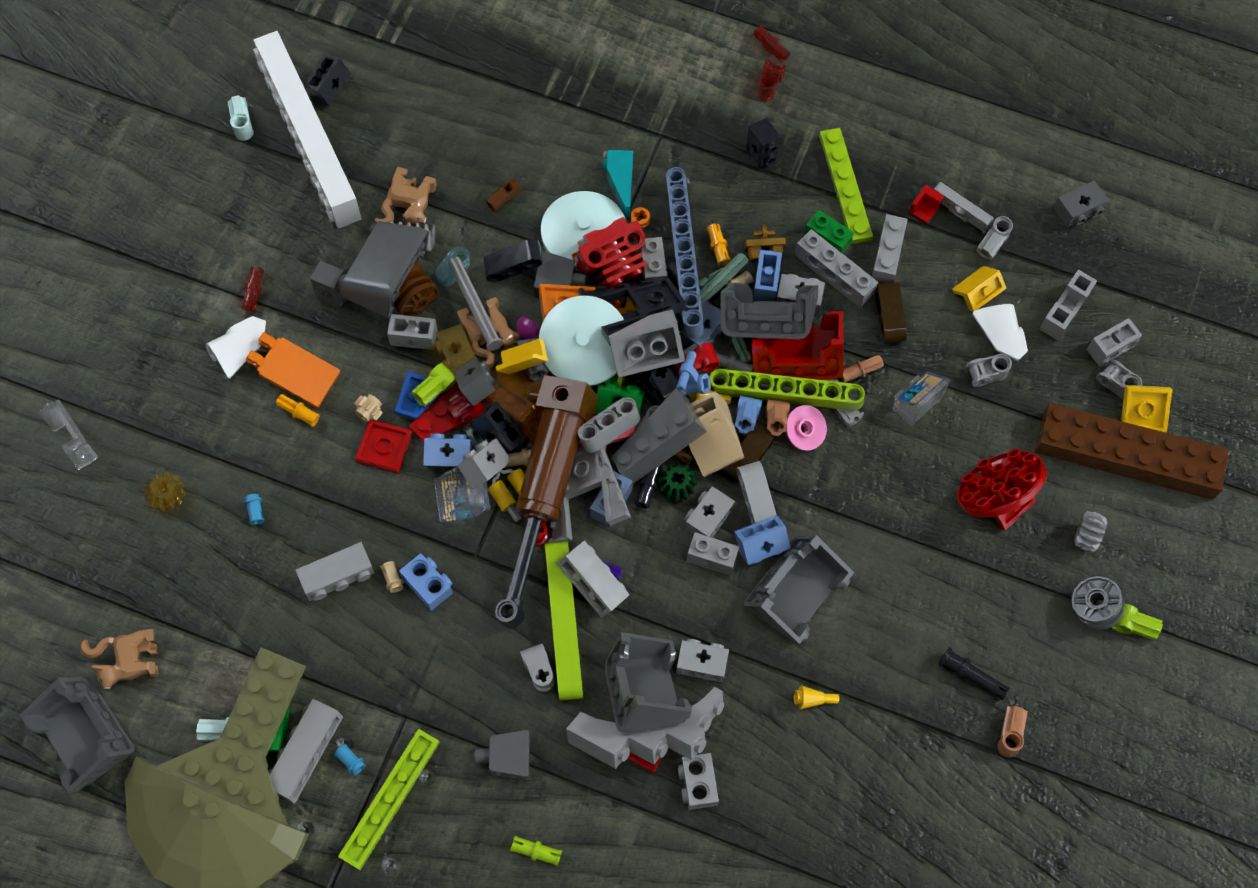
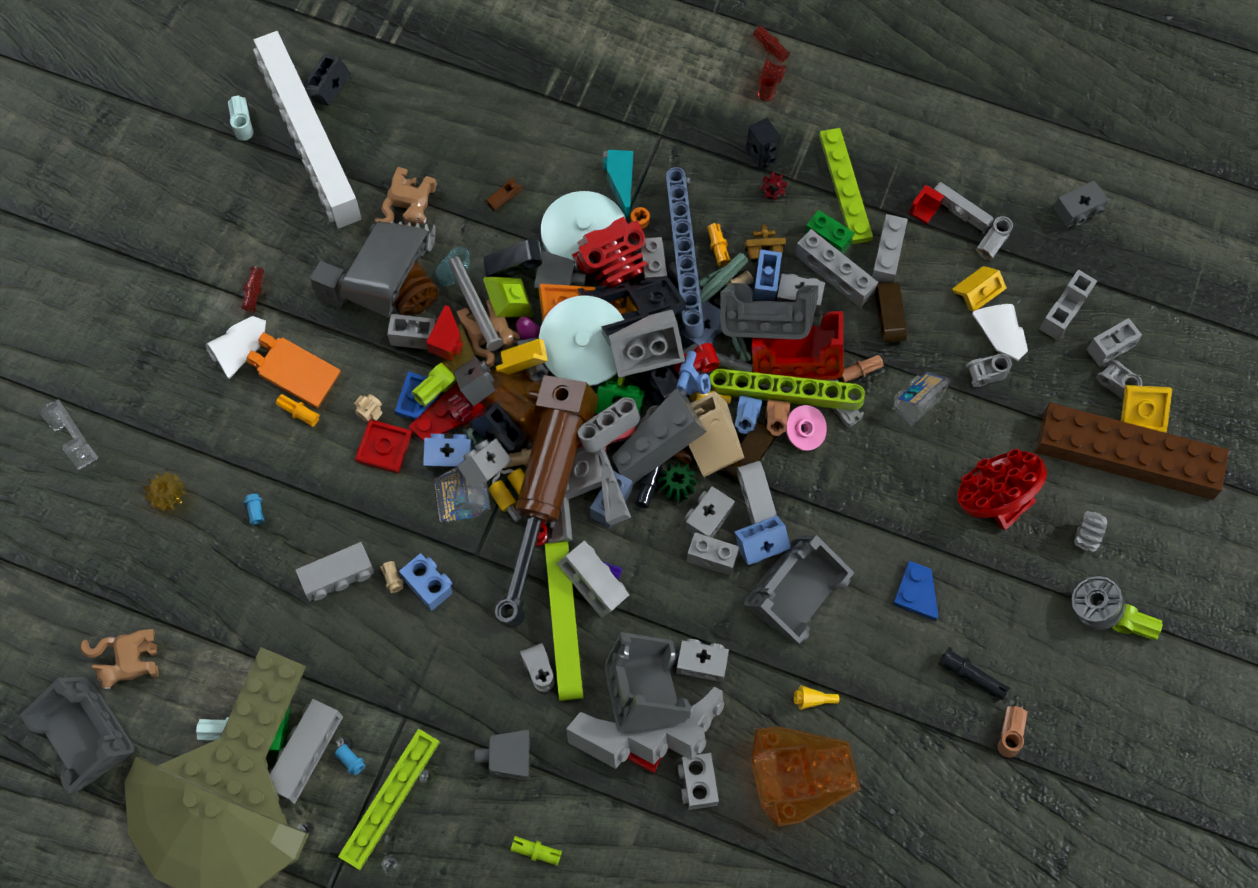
(445, 336): none -> red slope
(508, 297): none -> lime slope
(769, 189): none -> dark red gear
(800, 773): none -> clear orange wedge
(917, 591): none -> blue wing

